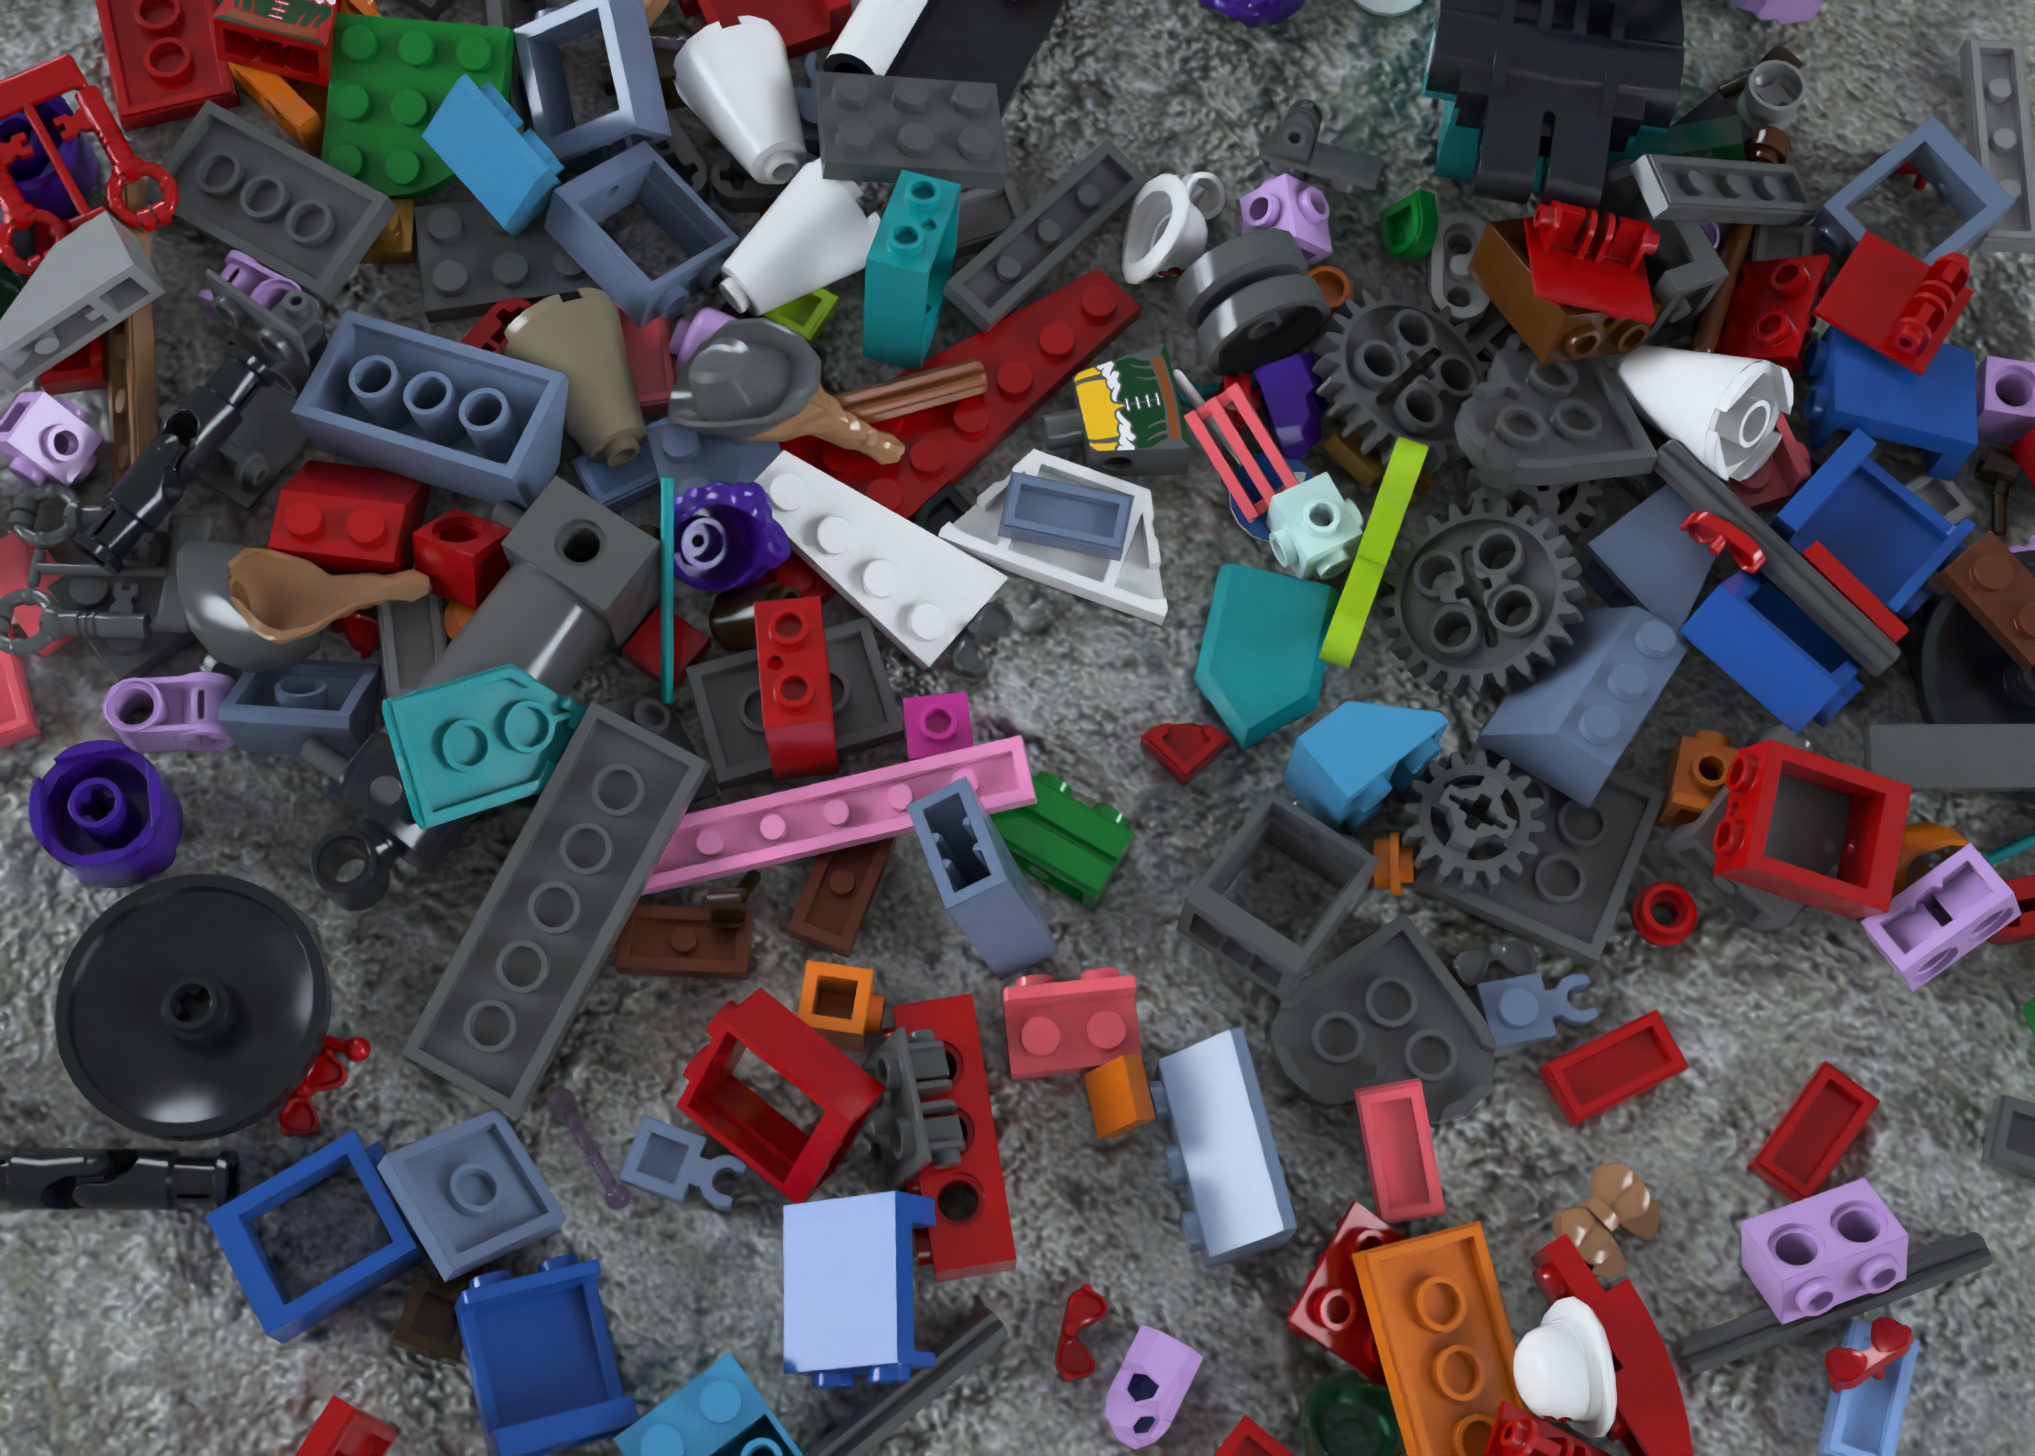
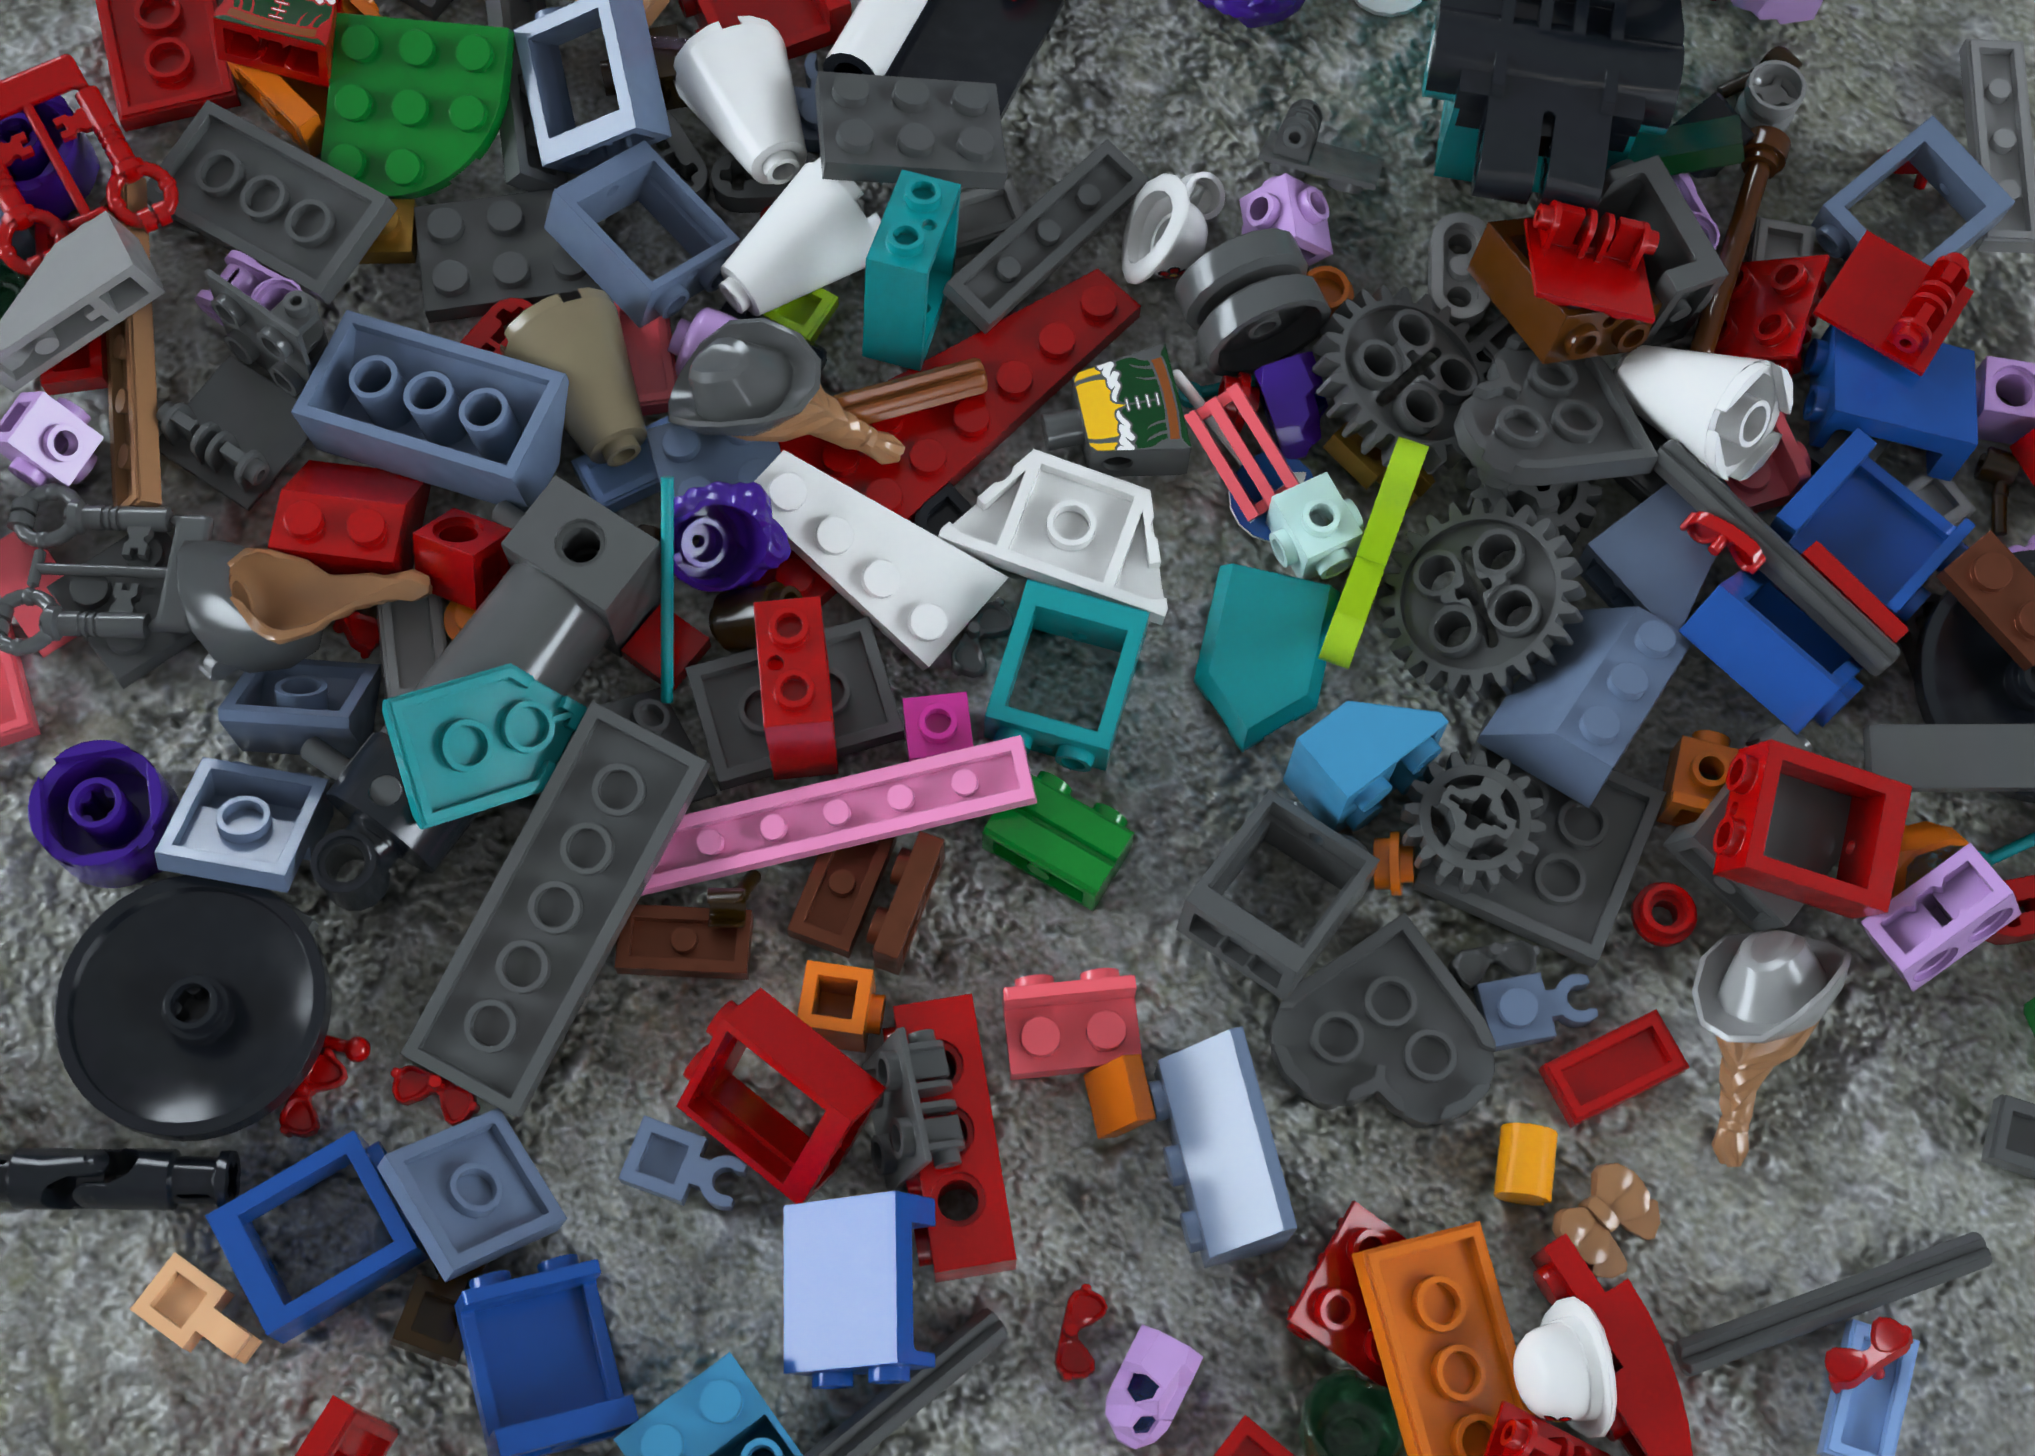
(167, 467): black piece -> none
(181, 716): lavender piece -> none
(189, 1306): none -> light nougat plate
(245, 824): none -> sand blue plate
(415, 1084): none -> red piece
(481, 145): dark azure slope -> none
(563, 1104): clear purple hinge -> none
(895, 927): none -> copper plate
(981, 880): sand blue slope -> none
(1065, 516): sand blue tile -> none
(1079, 619): none -> teal window
(1185, 748): red tile -> none
(1399, 1151): coral tile -> none
(1410, 226): green tile -> none
(1525, 1164): none -> light orange piece
(1722, 190): dark grey tile -> none
(1762, 1004): none -> light grey hat
(1813, 1133): red tile -> none
(1824, 1251): lavender brick -> none

